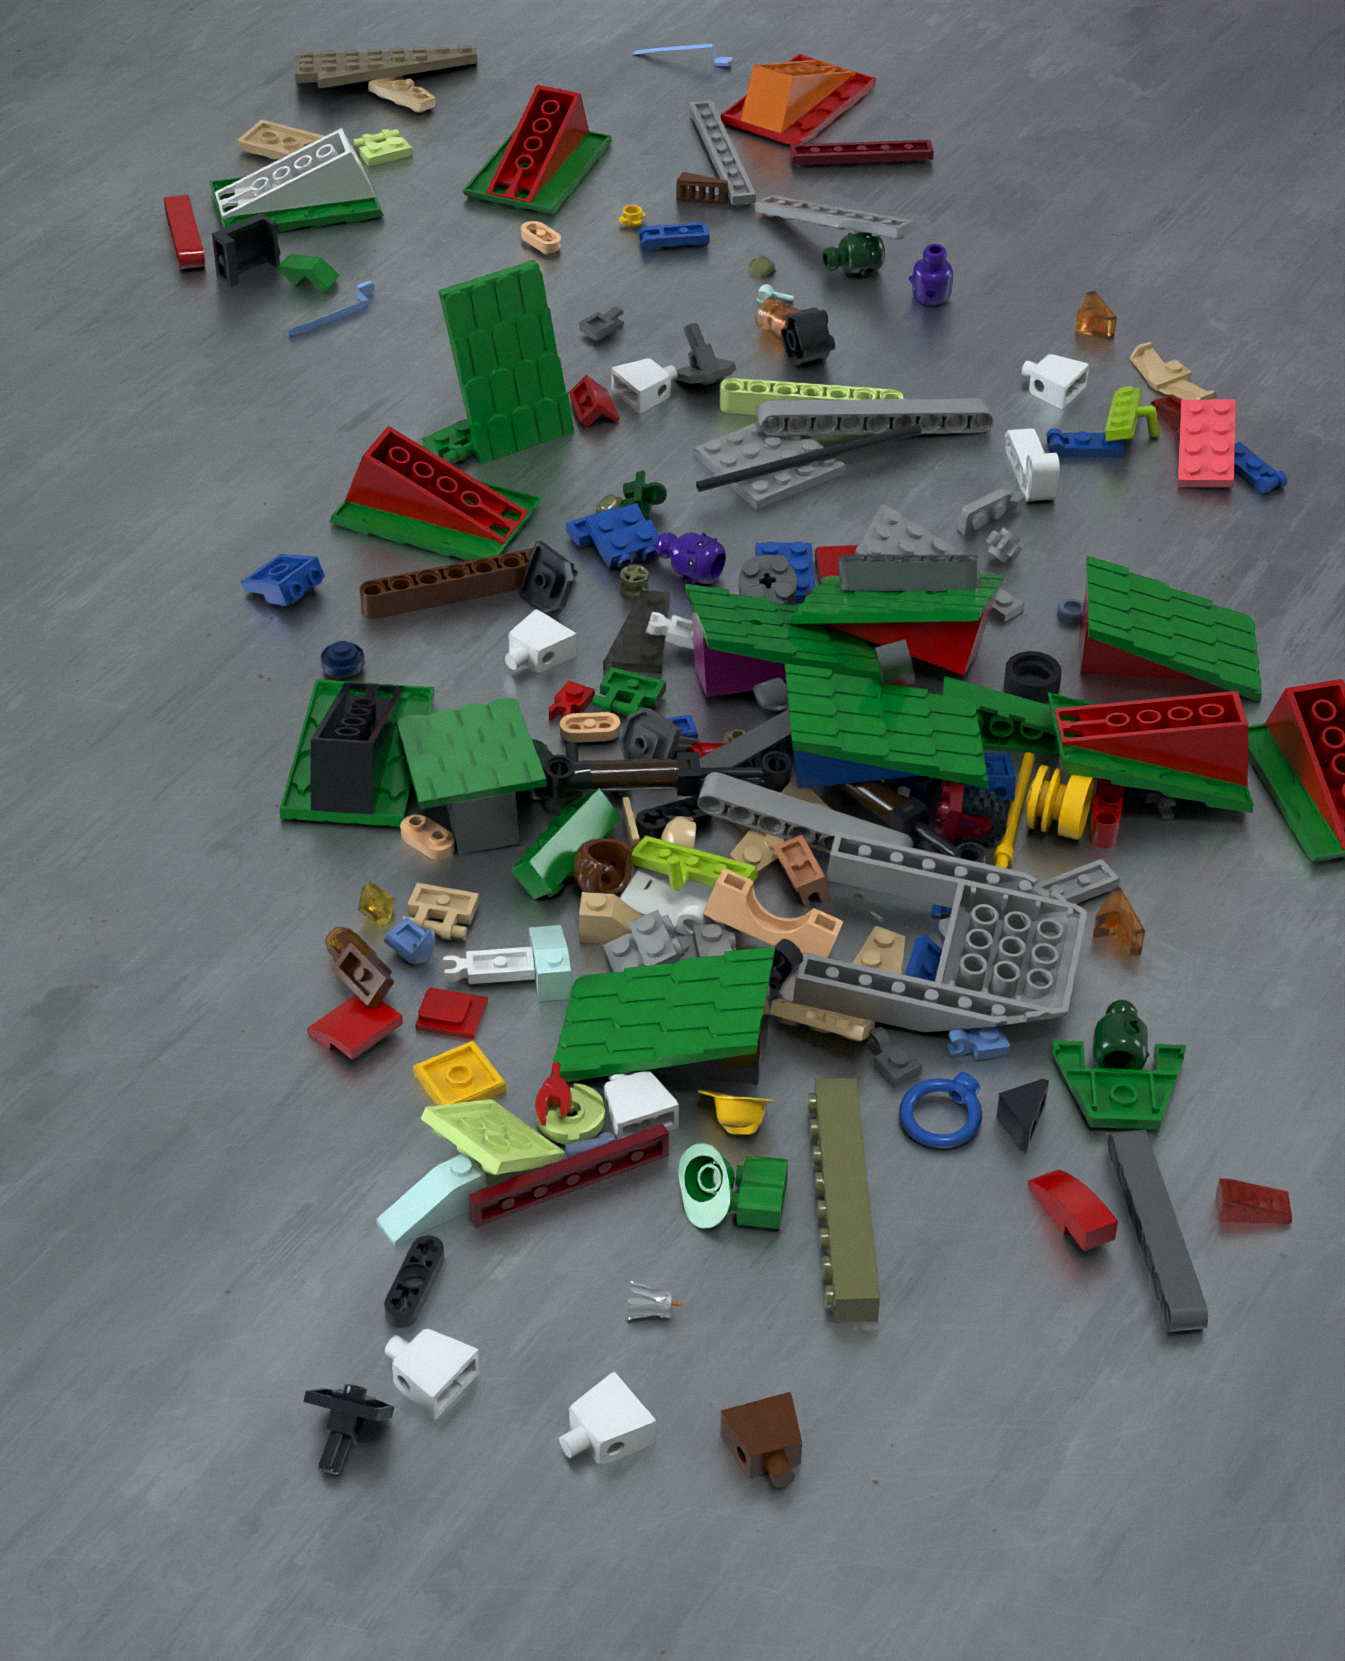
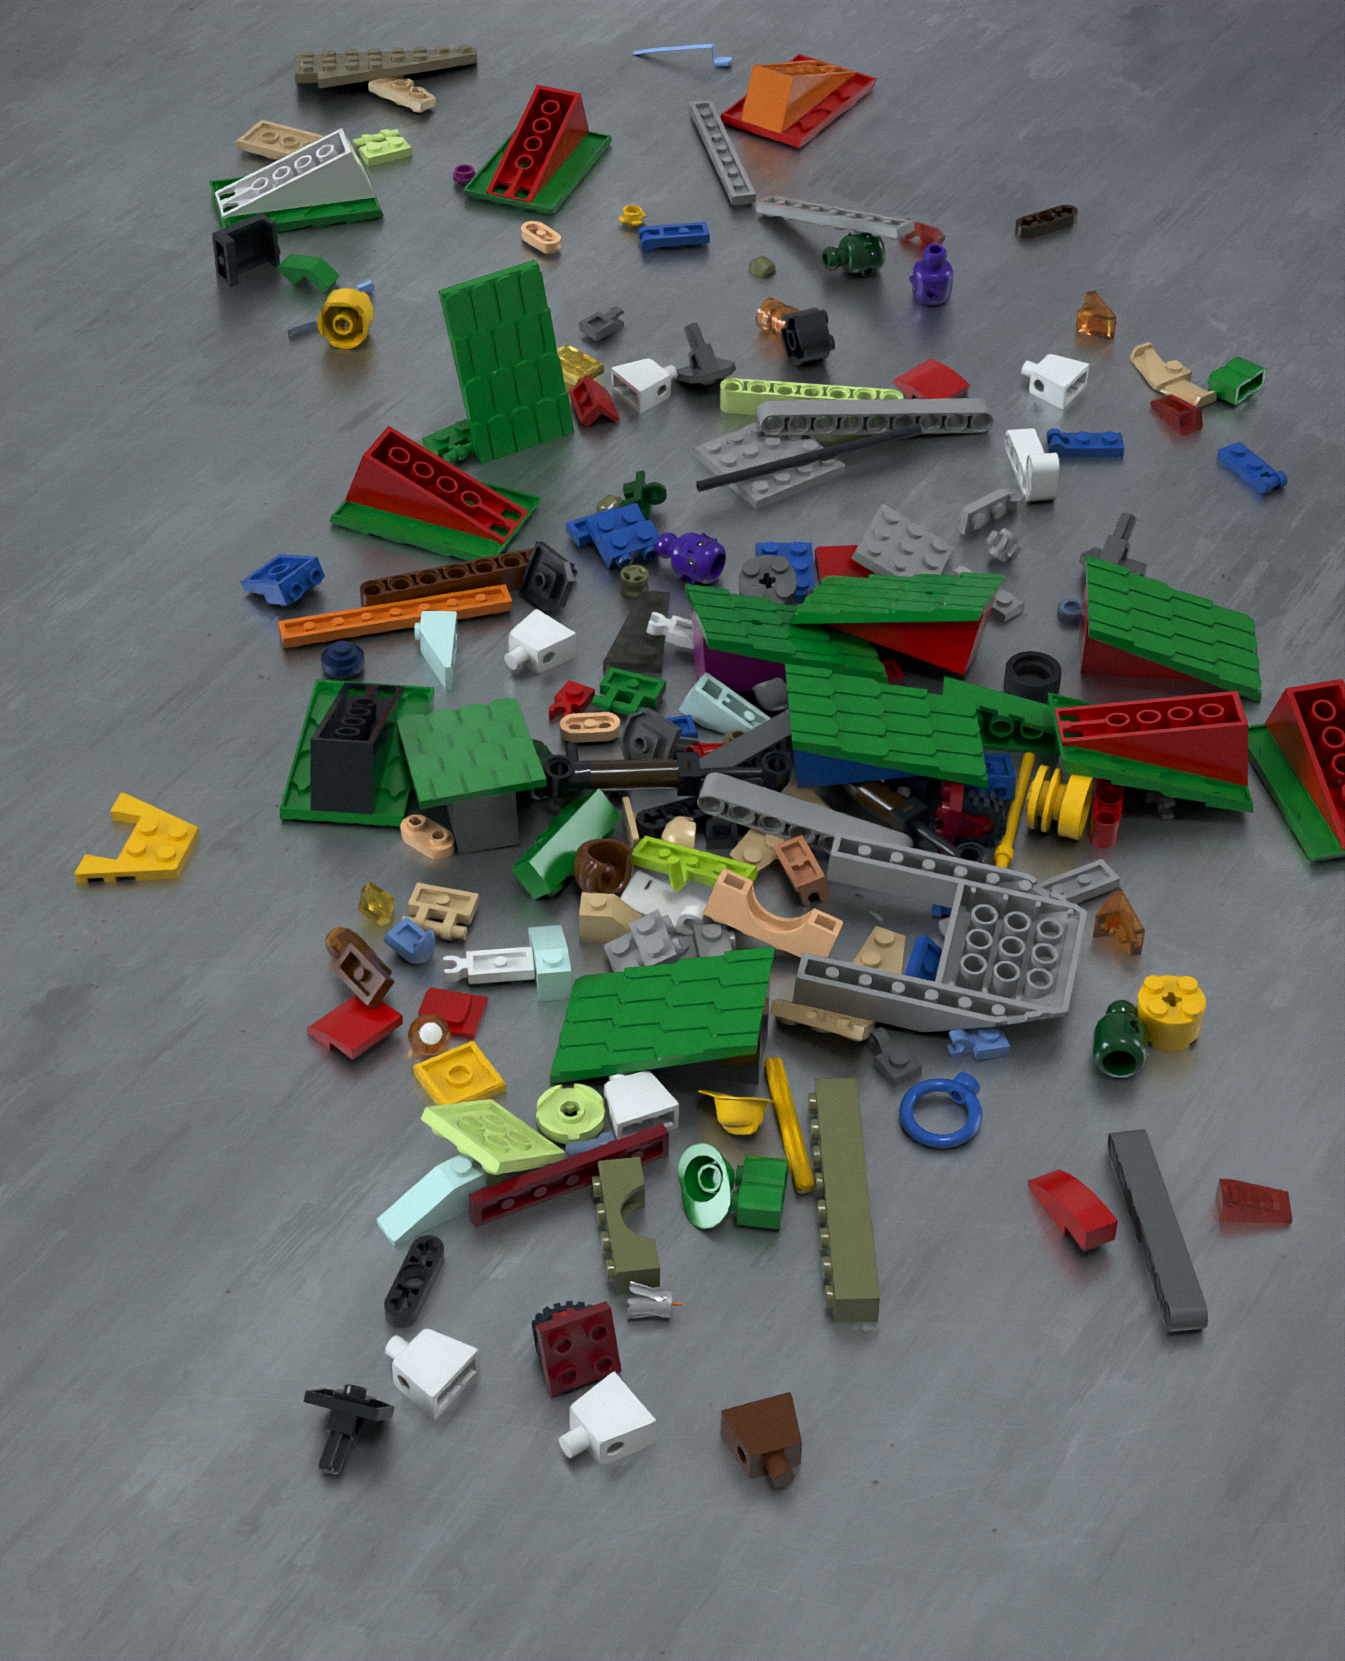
(152, 852): none -> yellow wing
(184, 232): red beam -> none
(346, 318): none -> yellow brick
(391, 615): none -> orange plate
(429, 1034): none -> clear orange piece
(439, 642): none -> light aqua slope
(463, 174): none -> magenta plate
(553, 1092): red hand -> none
(576, 1344): none -> dark red plate
(578, 364): none -> clear yellow plate
(621, 1193): none -> olive arch
(691, 195): reddish brown slope -> none
(719, 707): none -> light aqua slope
(720, 834): none -> black plate
(769, 292): light aqua hand -> none
(786, 962): black beam -> none
(789, 1125): none -> yellow axle
(861, 152): dark red plate -> none
(895, 664): dark grey beam -> none
(909, 572): dark grey beam -> none
(927, 234): none -> clear red plate
(931, 381): none -> red slope
(1021, 1111): black slope -> none
(1046, 221): none -> dark brown beam
(1117, 547): none -> dark grey piece
(1120, 1095): green wing -> none
(1125, 412): lime plate -> none
(1171, 1011): none -> yellow brick
(1207, 443): coral plate -> none
(1237, 380): none -> green brick

